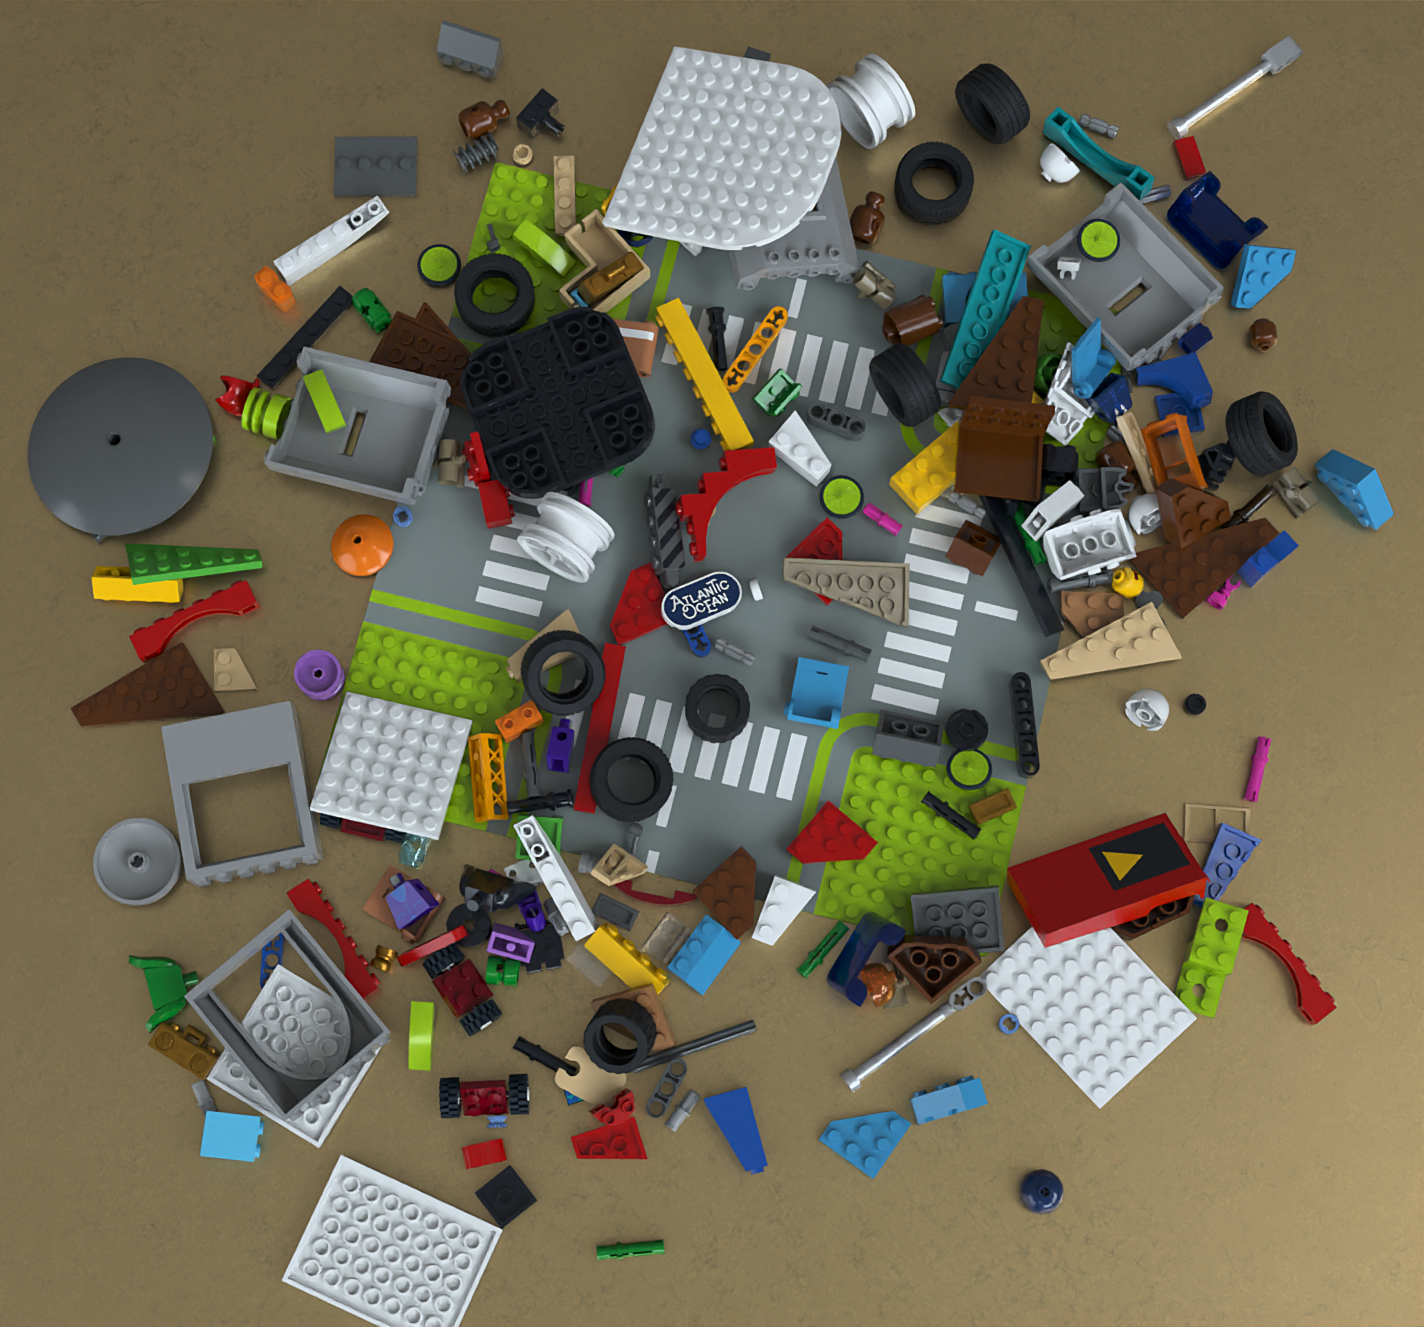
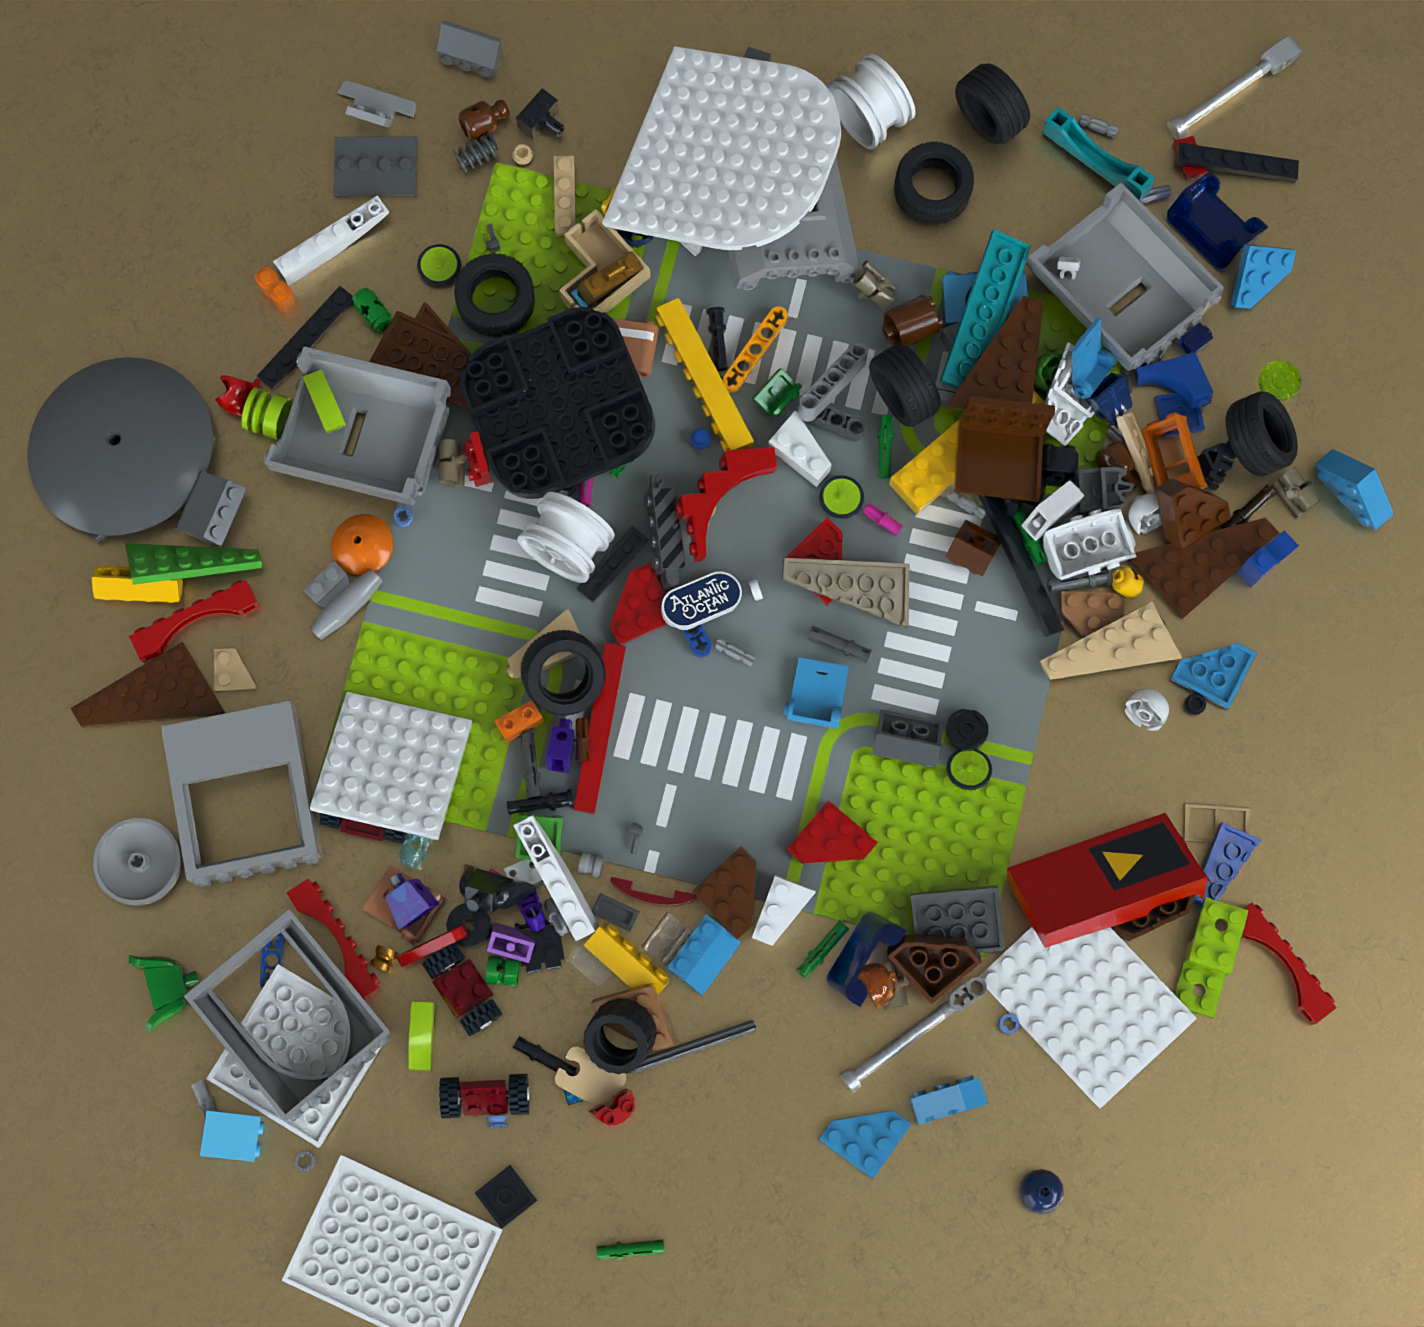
(175, 1046): pearl gold piece -> none
(210, 508): none -> dark grey slope
(301, 1155): none -> light grey bush
(316, 663): medium lavender wheel -> none
(339, 597): none -> light grey plate
(374, 104): none -> light grey plate
(483, 777): light orange fence -> none
(484, 1153): red axle -> none
(495, 504): red brick -> none
(543, 248): lime slope -> none
(582, 740): none -> reddish brown axle
(610, 1142): red wing -> none
(613, 564): none -> black plate
(618, 866): tan wing -> none
(634, 748): black tyre -> none
(658, 1096): dark grey beam -> none
(682, 1110): light grey axle -> none
(722, 683): black tyre -> none
(738, 1124): blue slope -> none
(832, 381): none -> light grey beam
(867, 219): reddish brown piece -> none
(885, 422): none -> green pin
(950, 415): white tile -> none
(952, 816): black pin -> none
(992, 806): pearl gold tile -> none
(1024, 715): black beam -> none
(1057, 165): white cylinder -> none
(1098, 240): lime wheel -> none
(1145, 598): dark grey tile -> none
(1215, 673): none -> dark azure plate
(1219, 598): dark pink piece -> none
(1237, 162): none -> black plate
(1257, 770): dark pink pin -> none
(1263, 334): reddish brown head -> none
(1280, 379): none -> clear neon green tile

